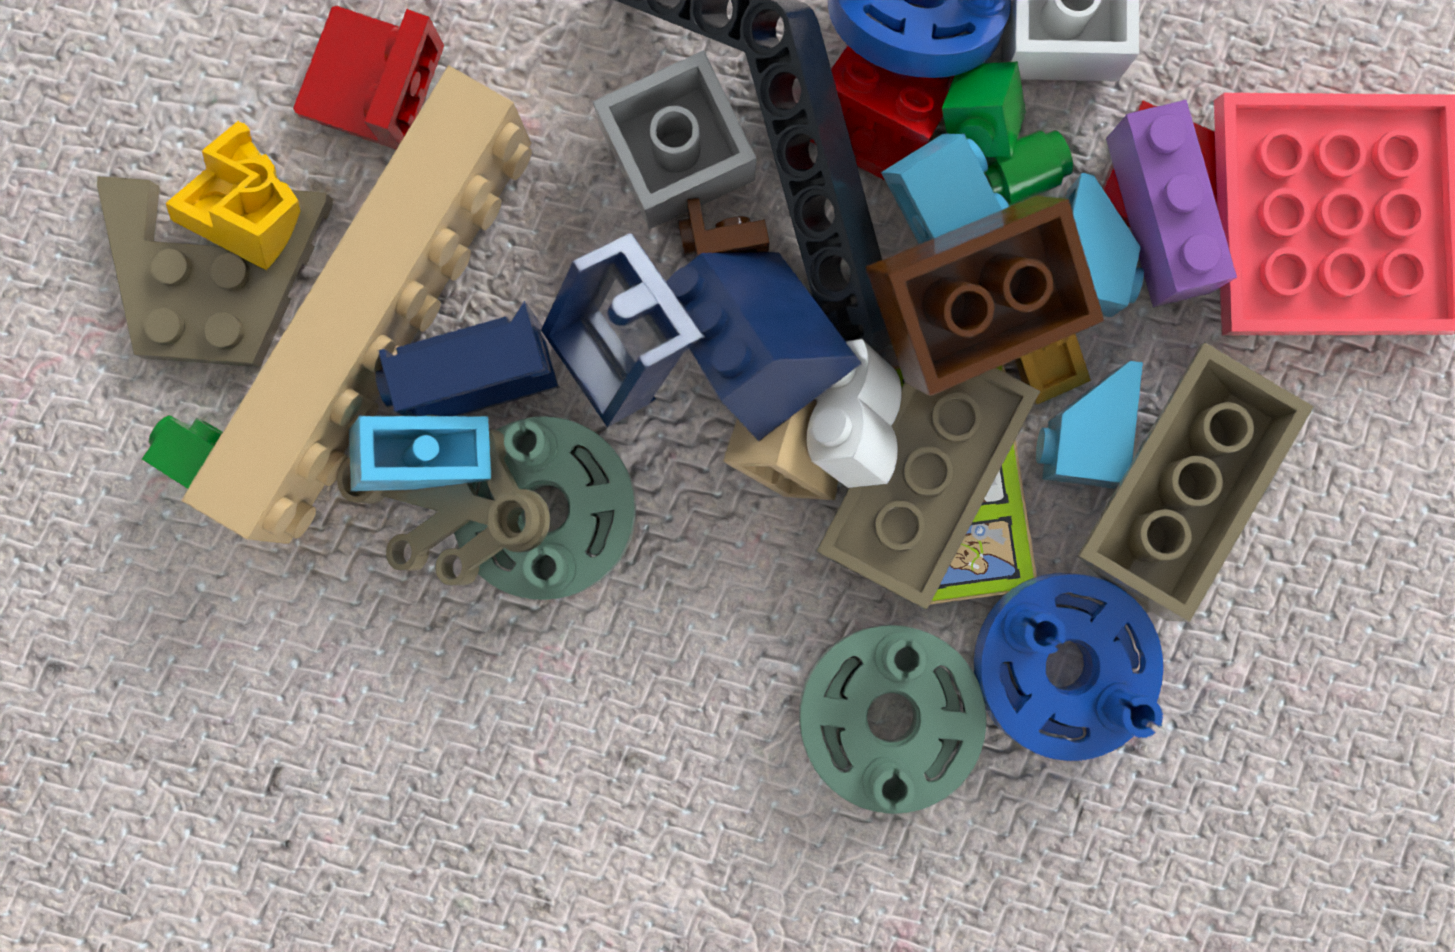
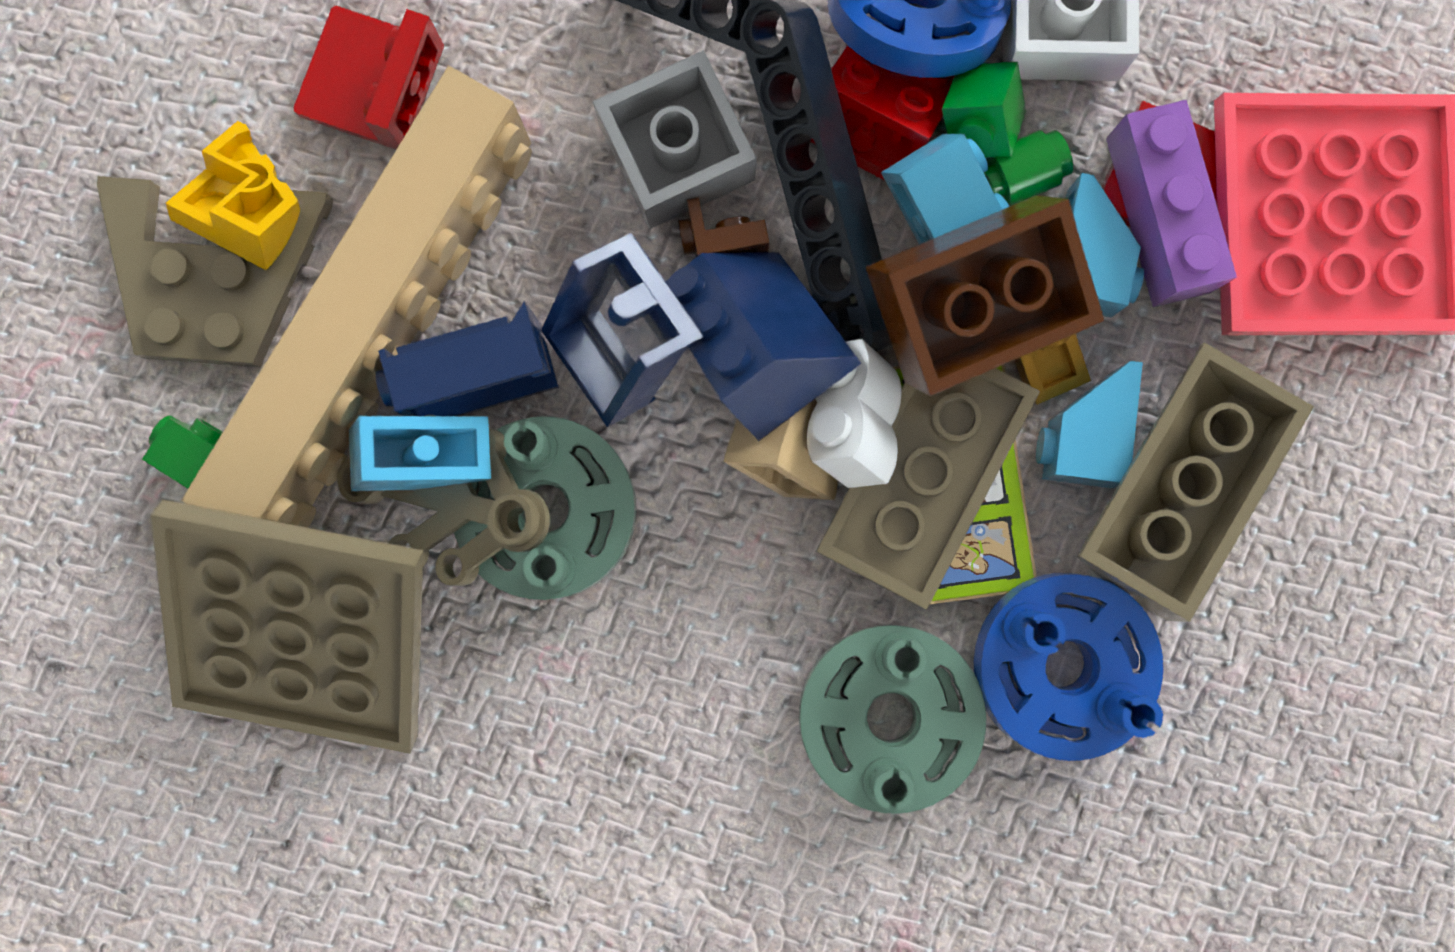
(290, 625): none -> dark tan plate

